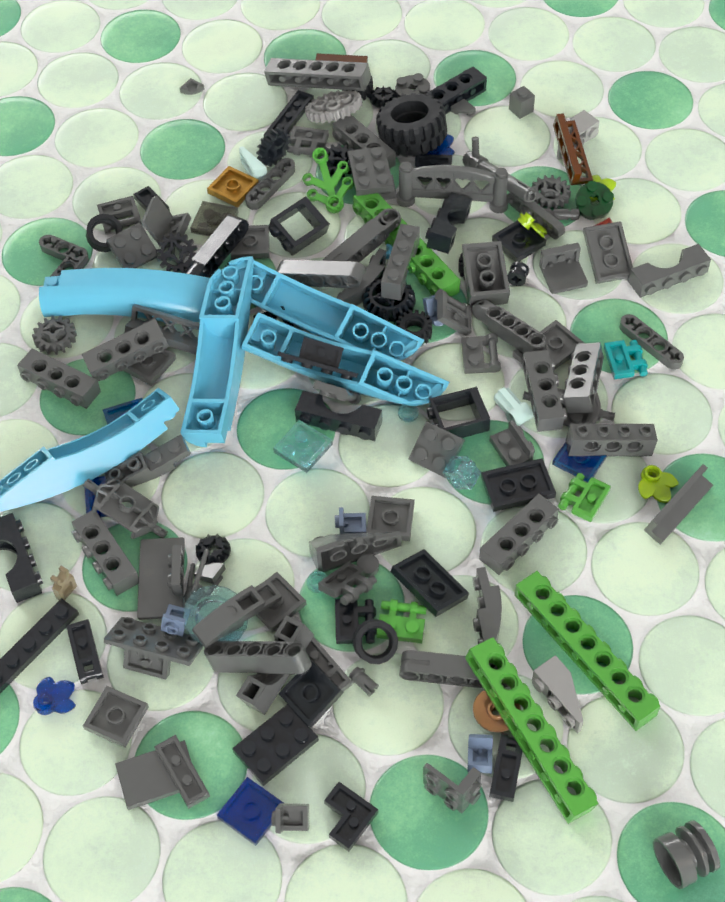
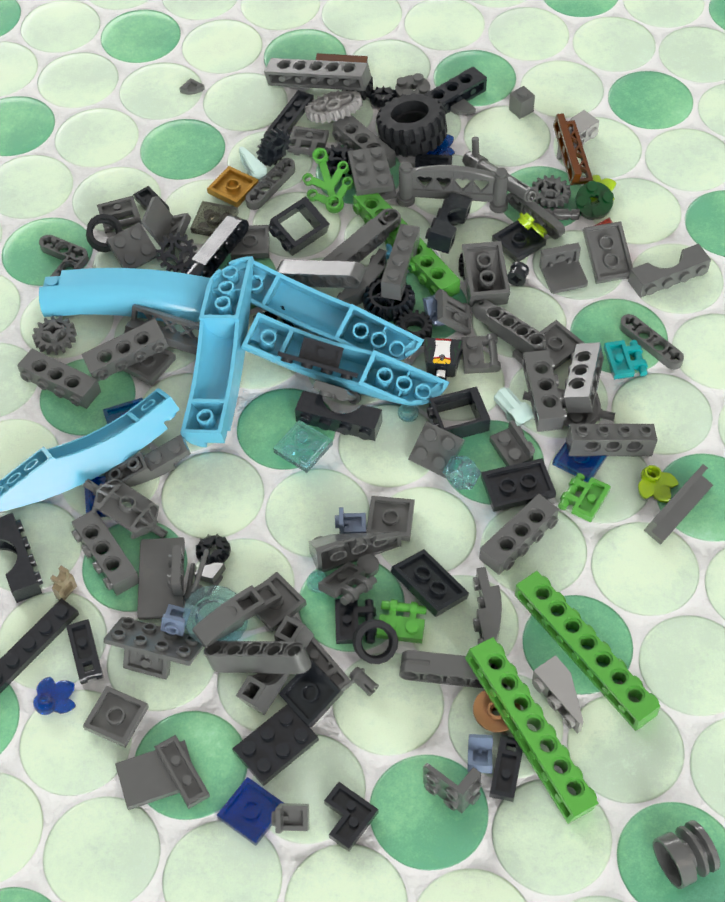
(442, 356): none -> torso

